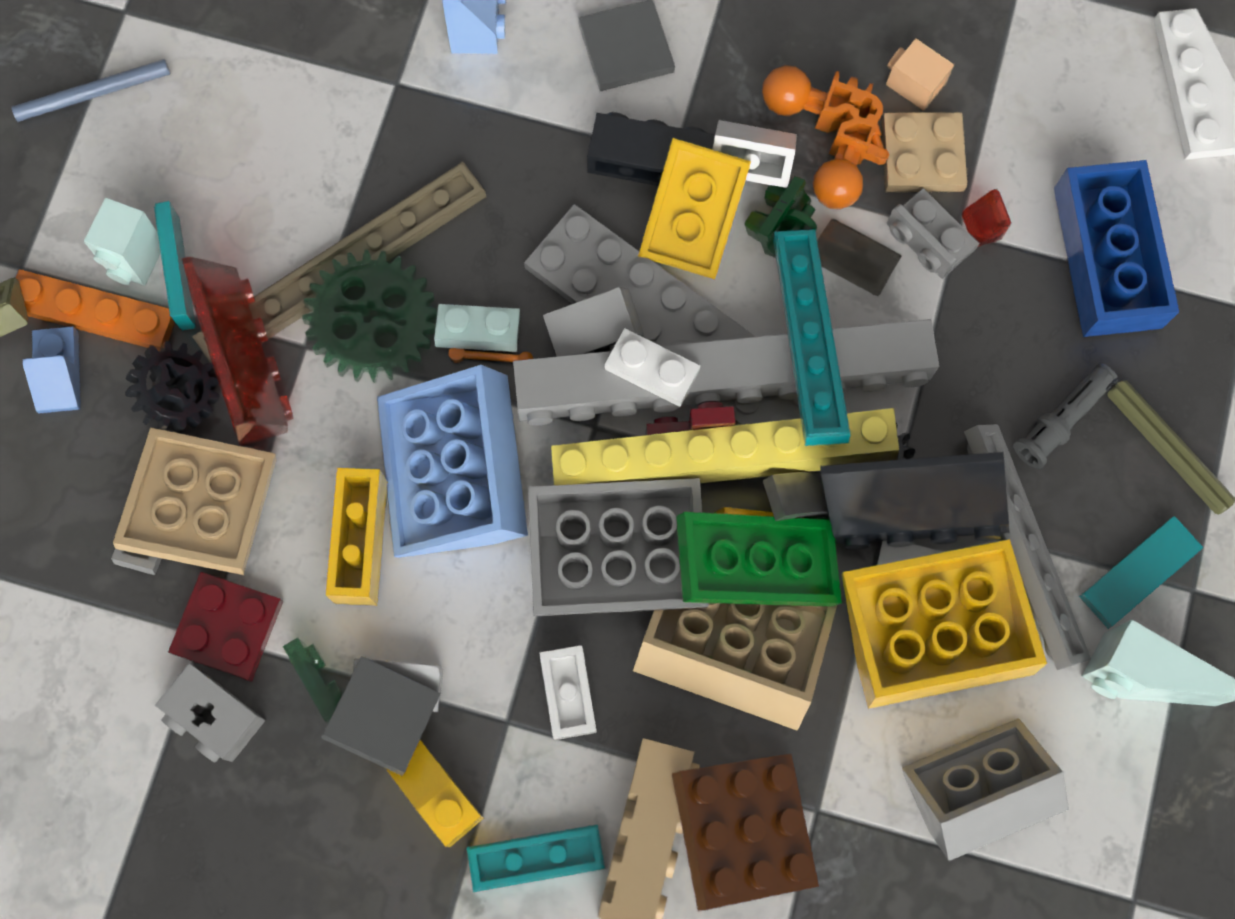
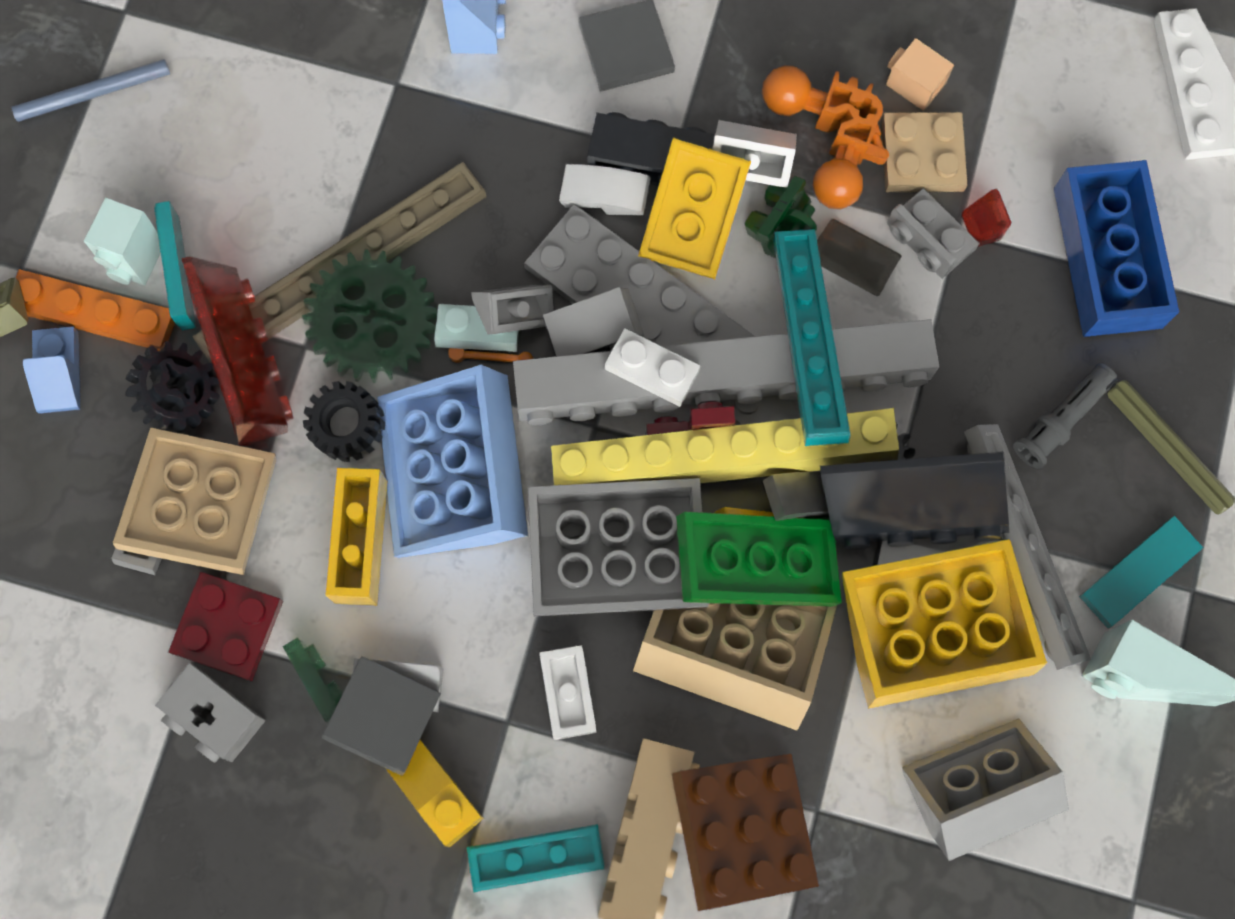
(327, 405): none -> black tyre
(513, 307): none -> light grey slope
(605, 188): none -> white slope

